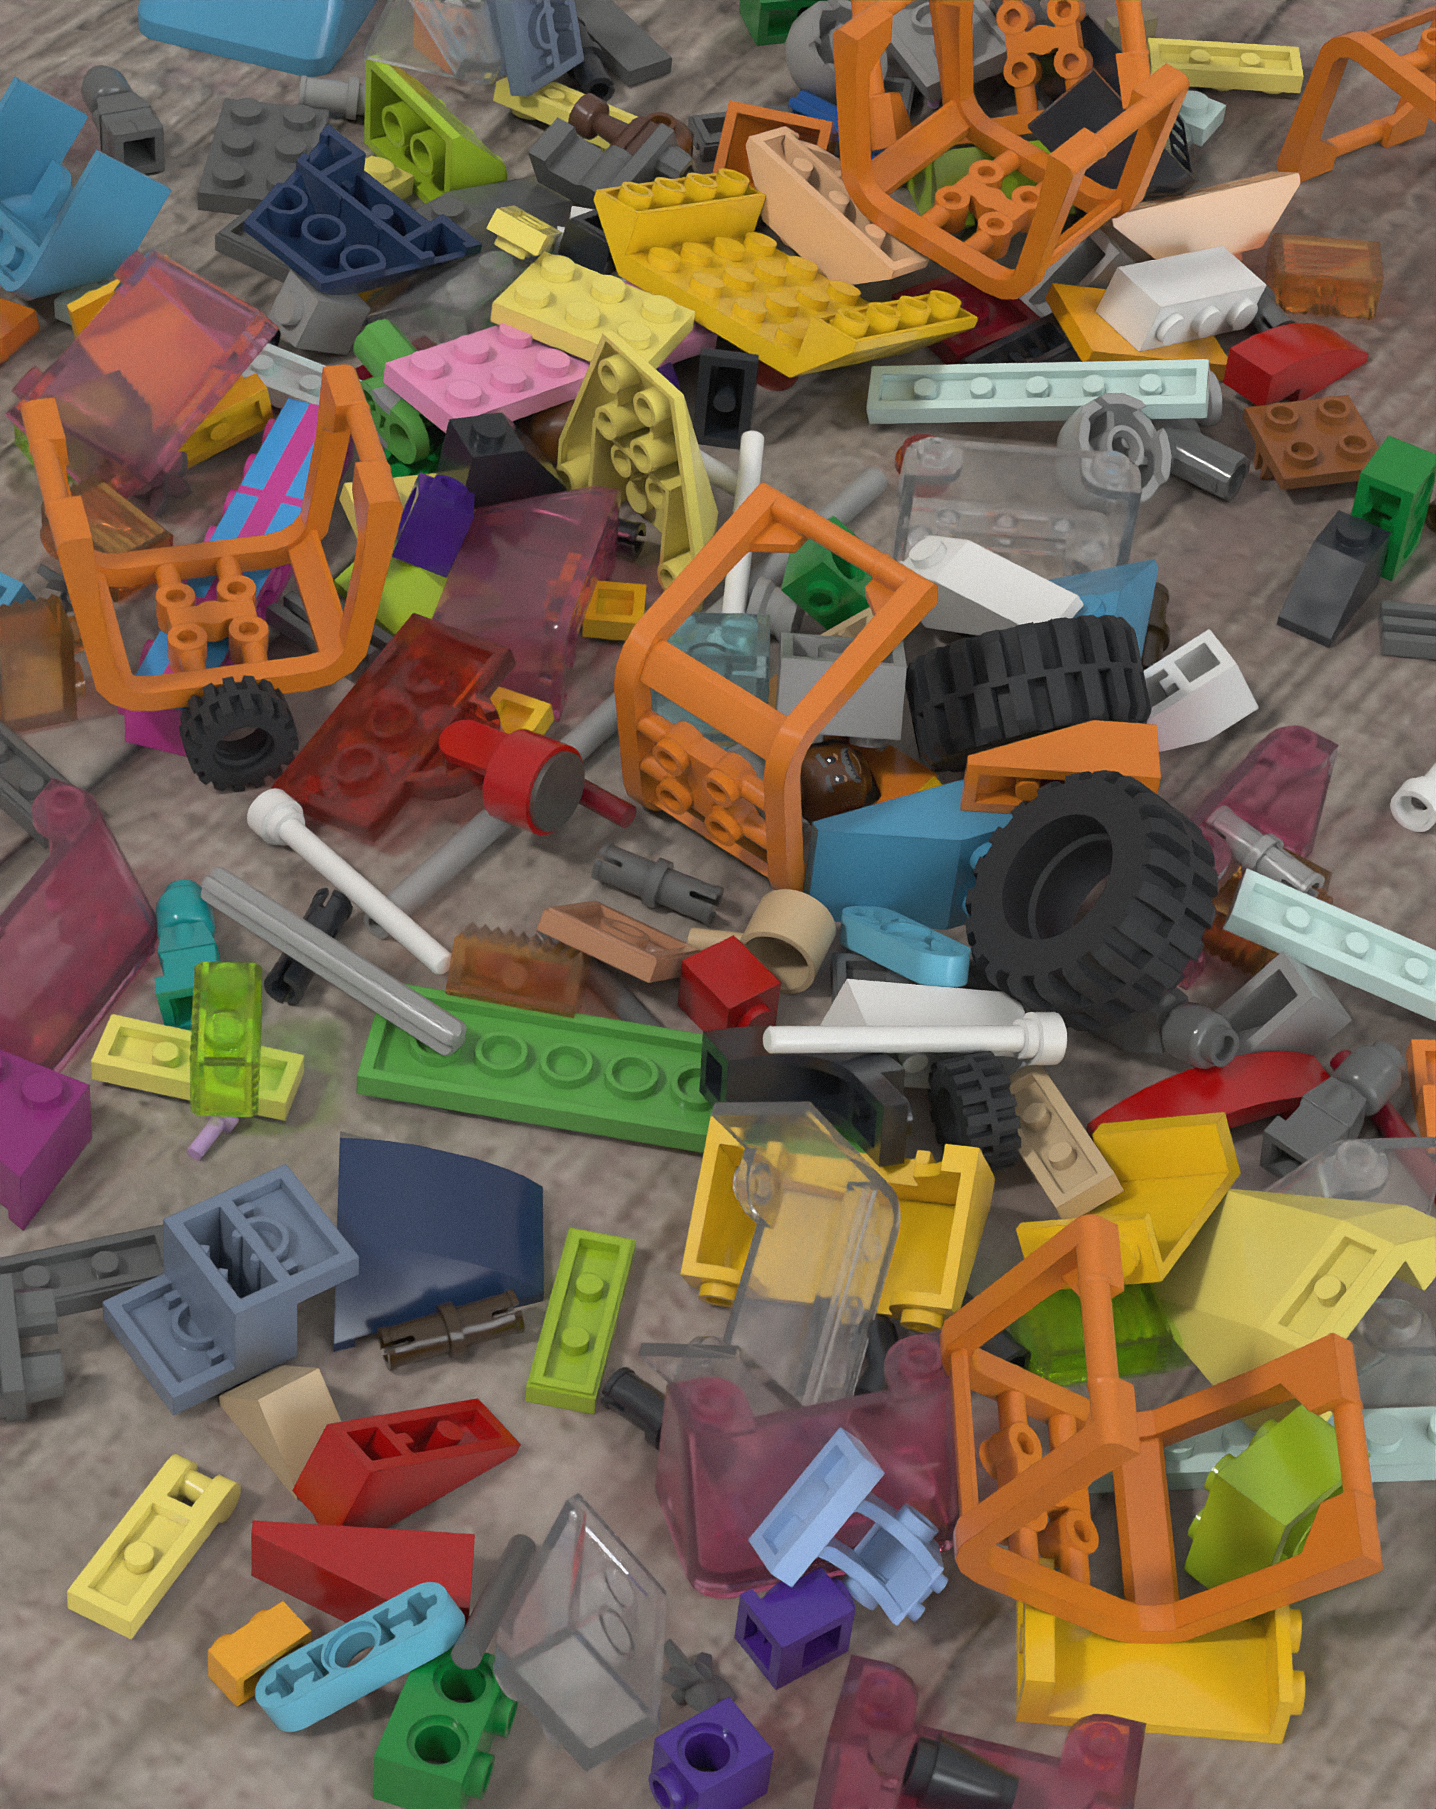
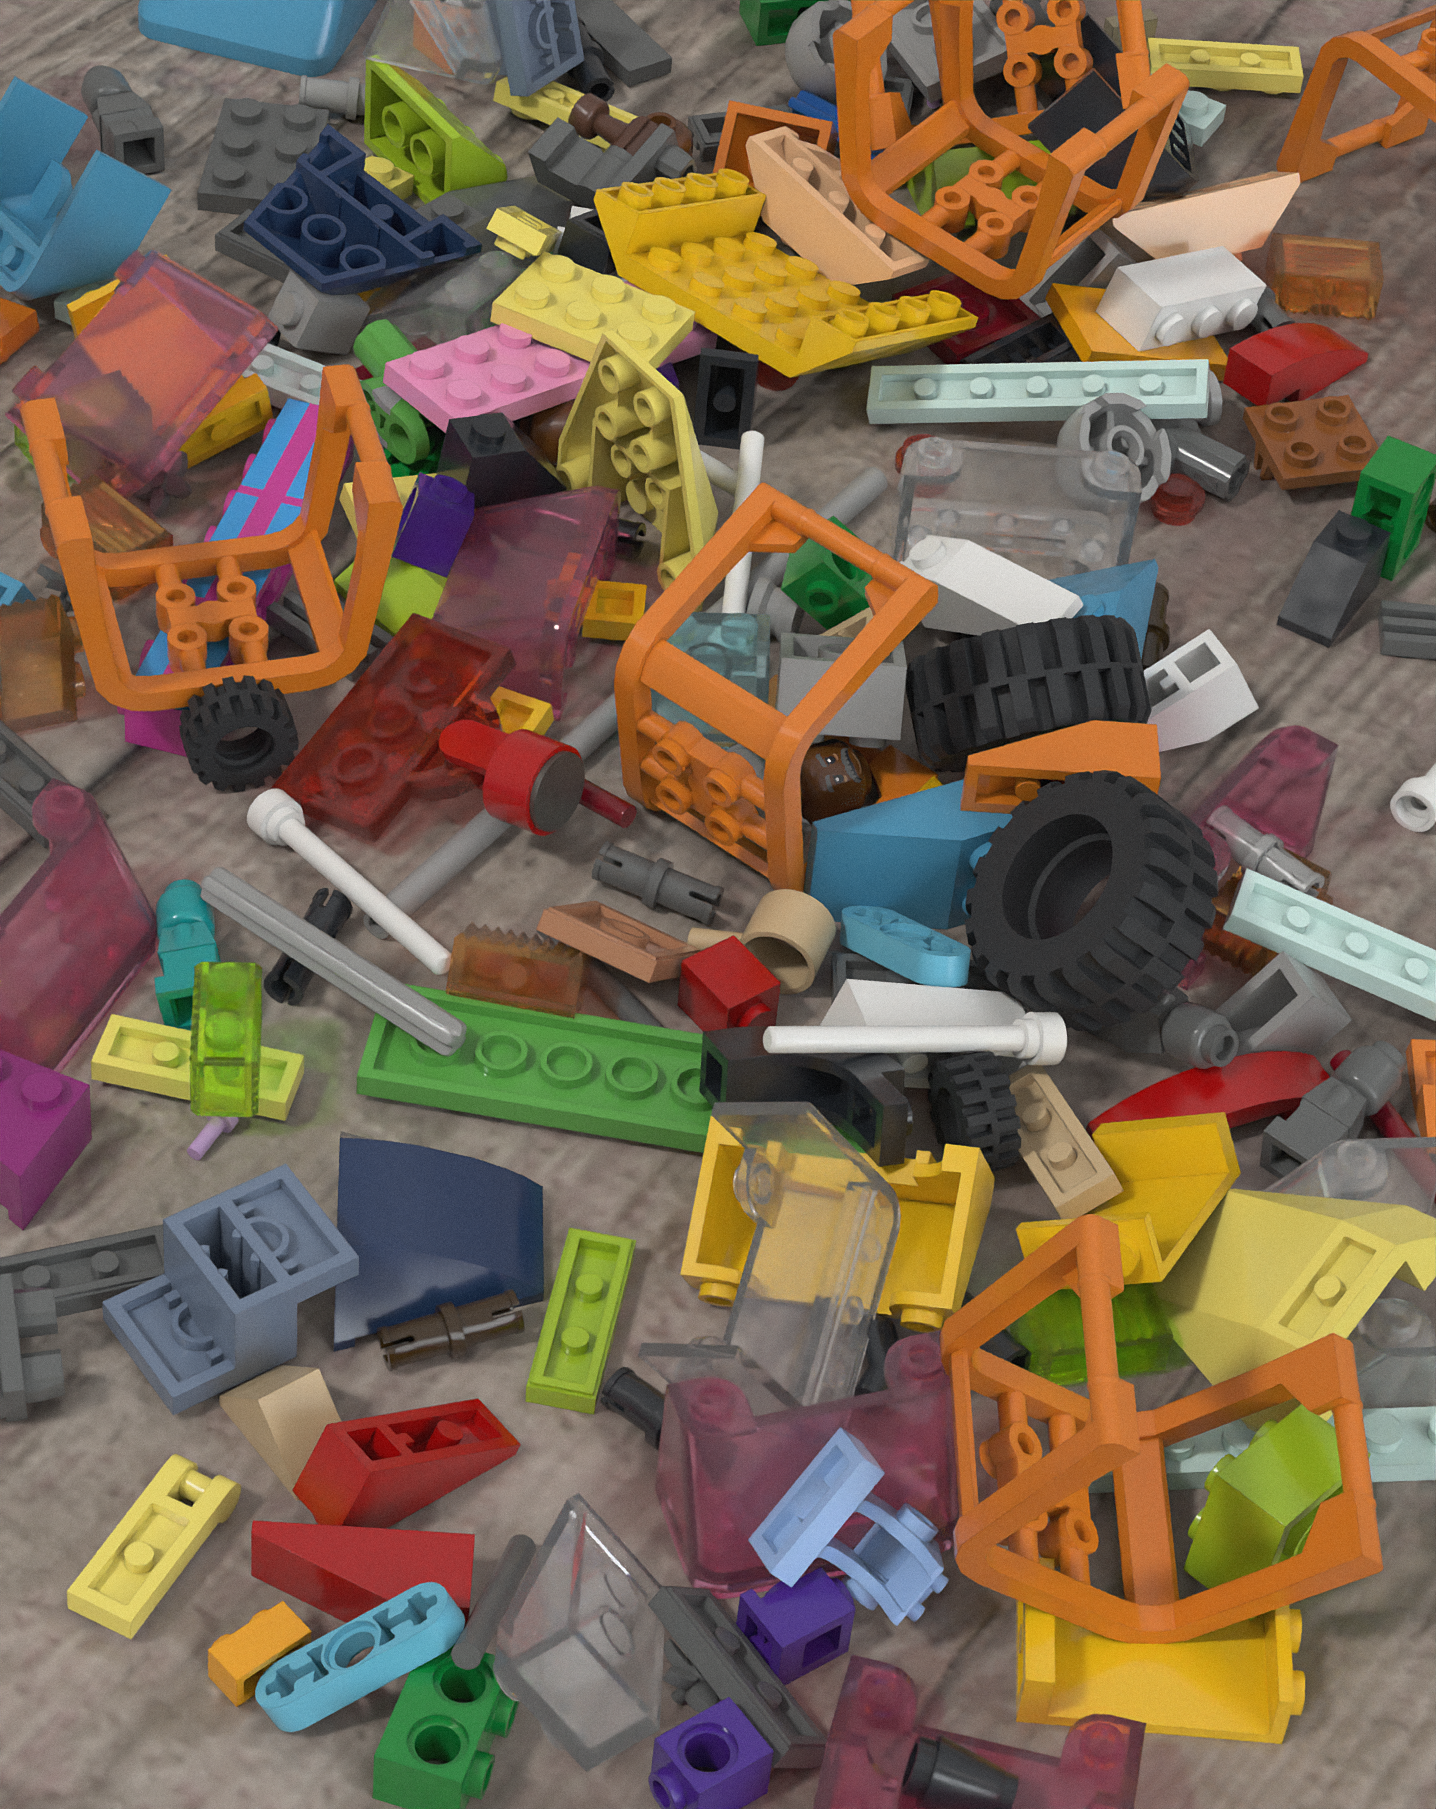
(739, 1672): none -> dark grey tile
(1177, 500): none -> clear red plate

